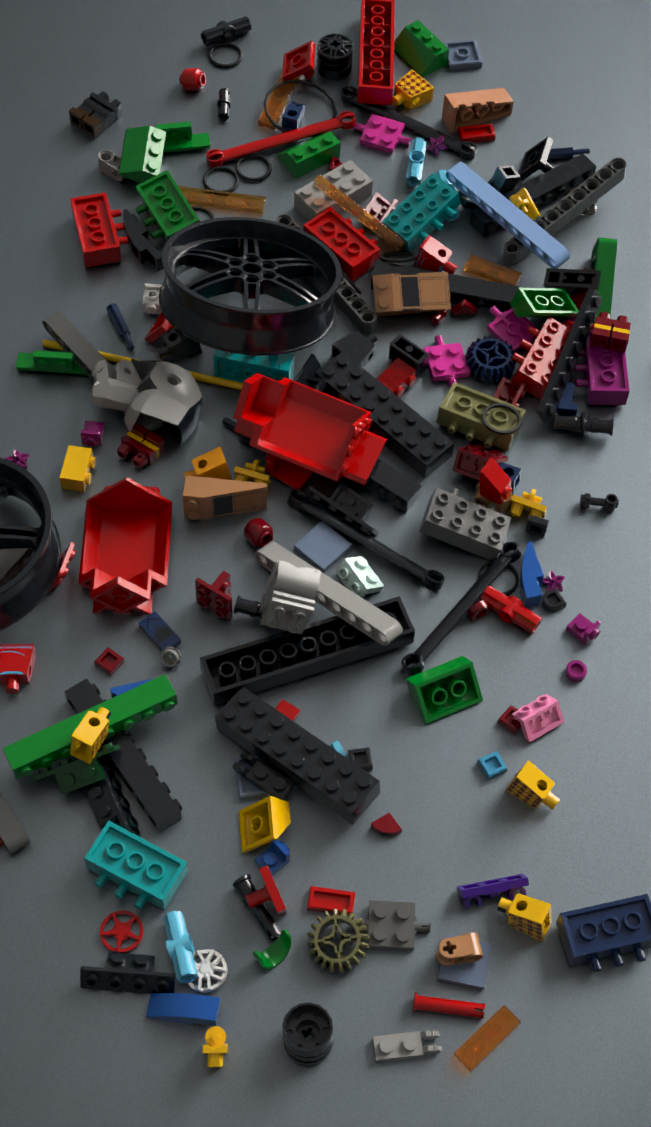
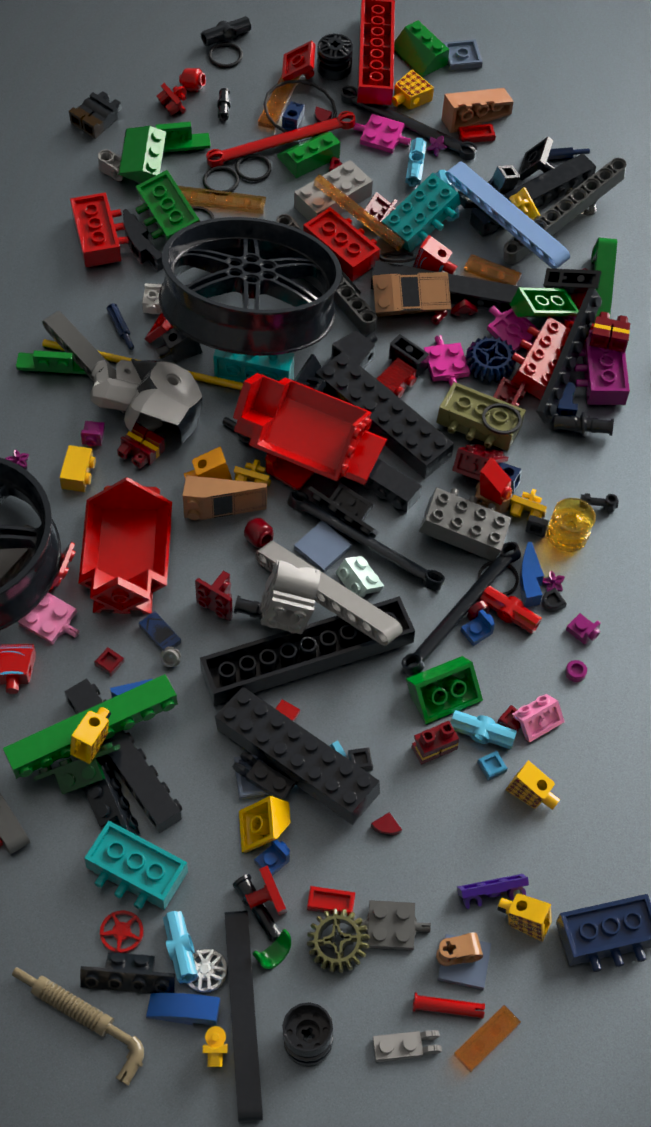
(50, 619): none -> bright pink plate
(88, 1015): none -> dark tan piece
(179, 93): none -> red hips
(243, 1017): none -> black beam
(322, 114): none -> dark red tile
(435, 742): none -> dark red hips
(478, 628): none -> blue bracket
(483, 729): none -> medium azure piece
(571, 524): none -> clear yellow wheel

